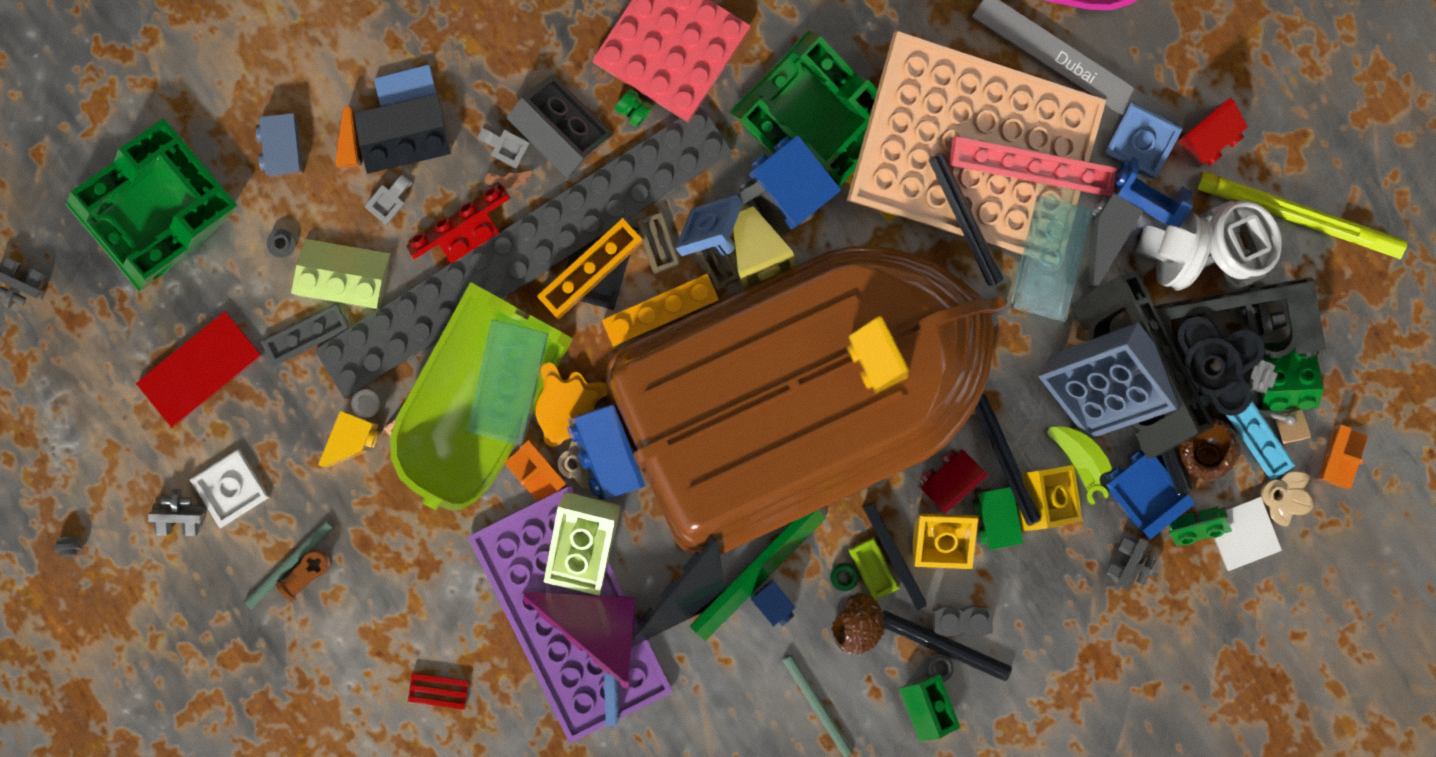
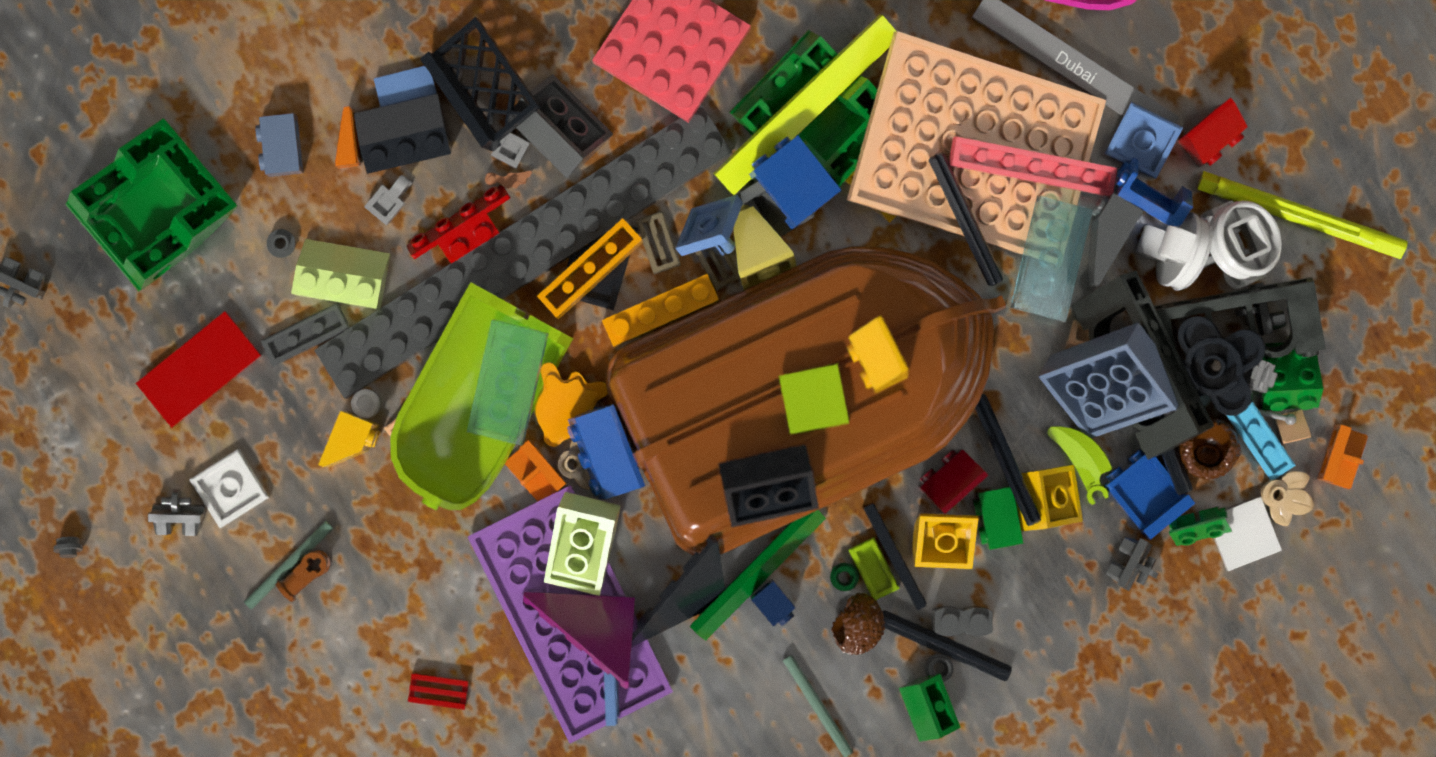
(461, 99): none -> black fence
(634, 107): green wheel -> none
(768, 485): none -> black slope
(808, 102): none -> neon yellow tile
(814, 399): none -> lime tile

